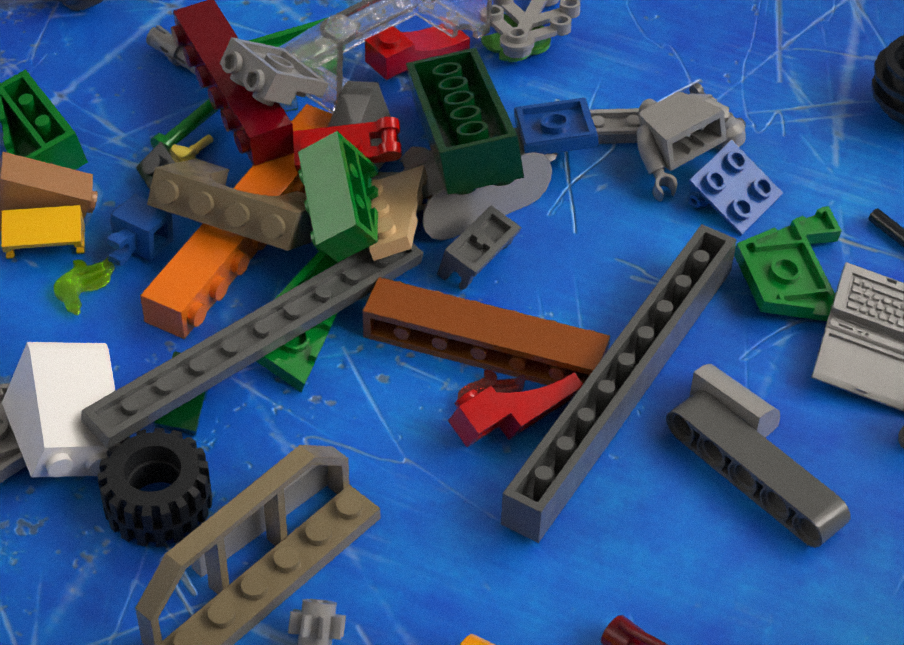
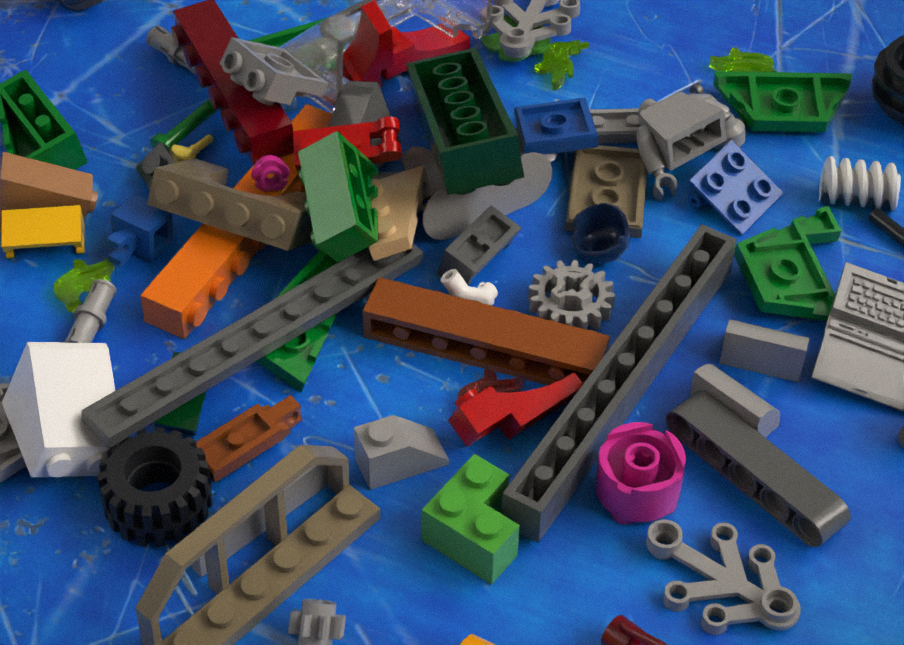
(91, 314): none -> light grey pin
(248, 436): none -> dark orange hinge
(270, 165): none -> dark pink plate
(371, 49): none -> red slope
(396, 450): none -> light grey slope
(456, 286): none -> white arm
(468, 522): none -> bright green brick
(557, 62): none -> clear neon green piece
(572, 295): none -> light grey gear
(600, 233): none -> dark blue hair
(608, 177): none -> dark tan tile
(639, 473): none -> dark pink brick
(724, 580): none -> light grey plant
(742, 62): none -> clear neon green piece
(764, 350): none -> light grey brick
(784, 98): none -> green wing
(860, 182): none -> white piece

